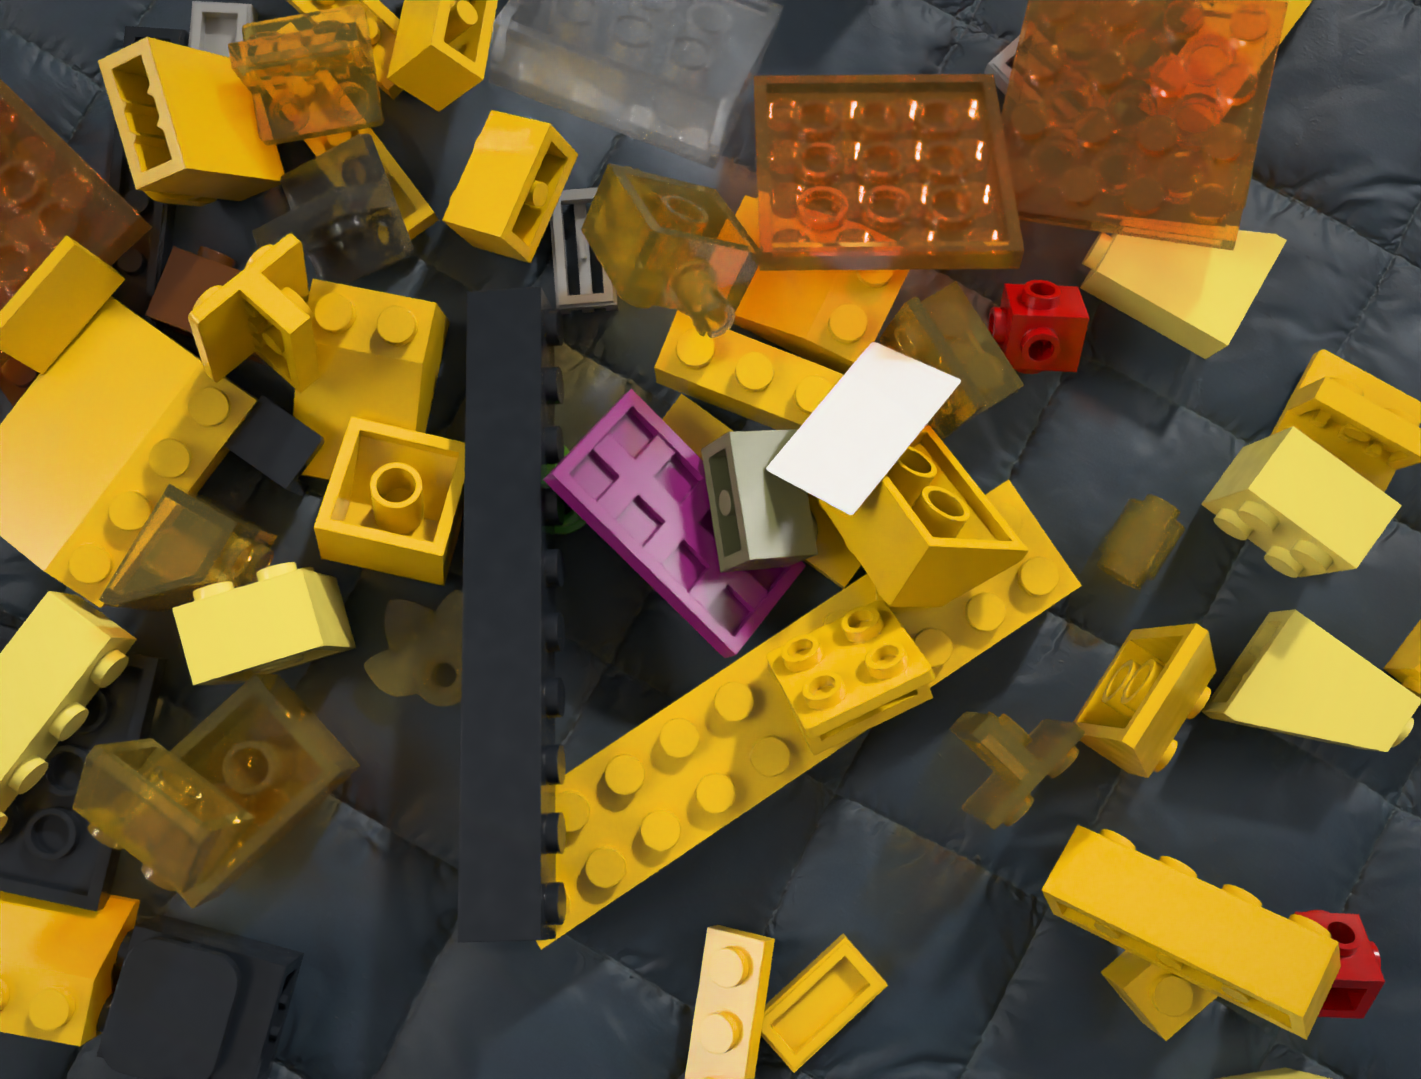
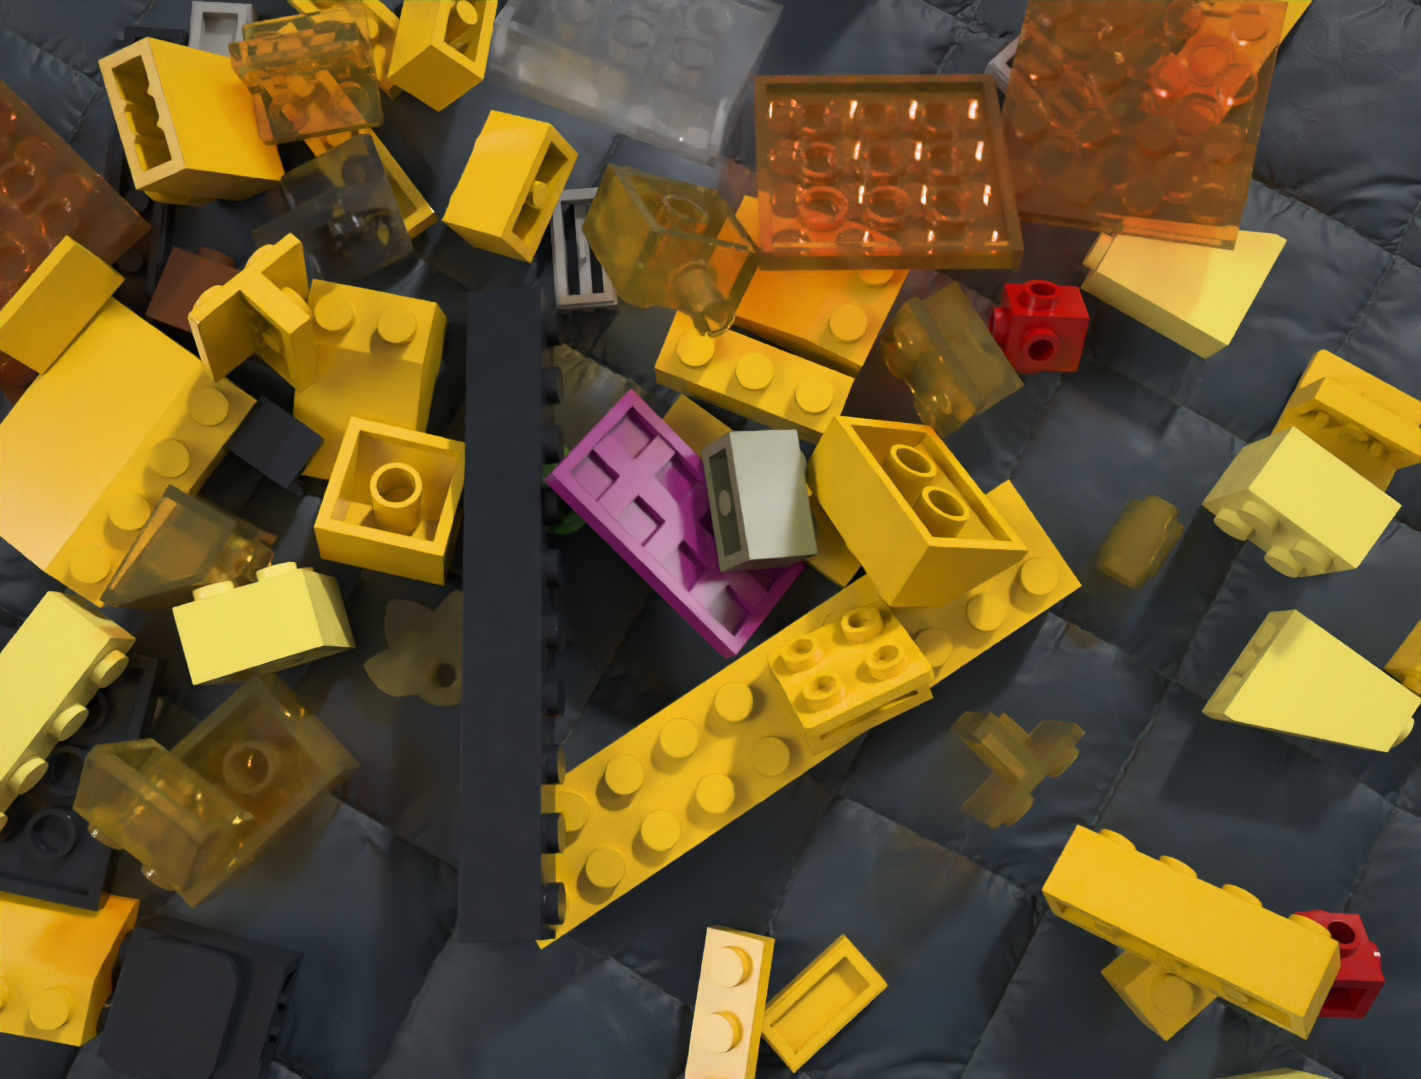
(863, 427): white sticker -> none
(1147, 696): yellow slope -> none

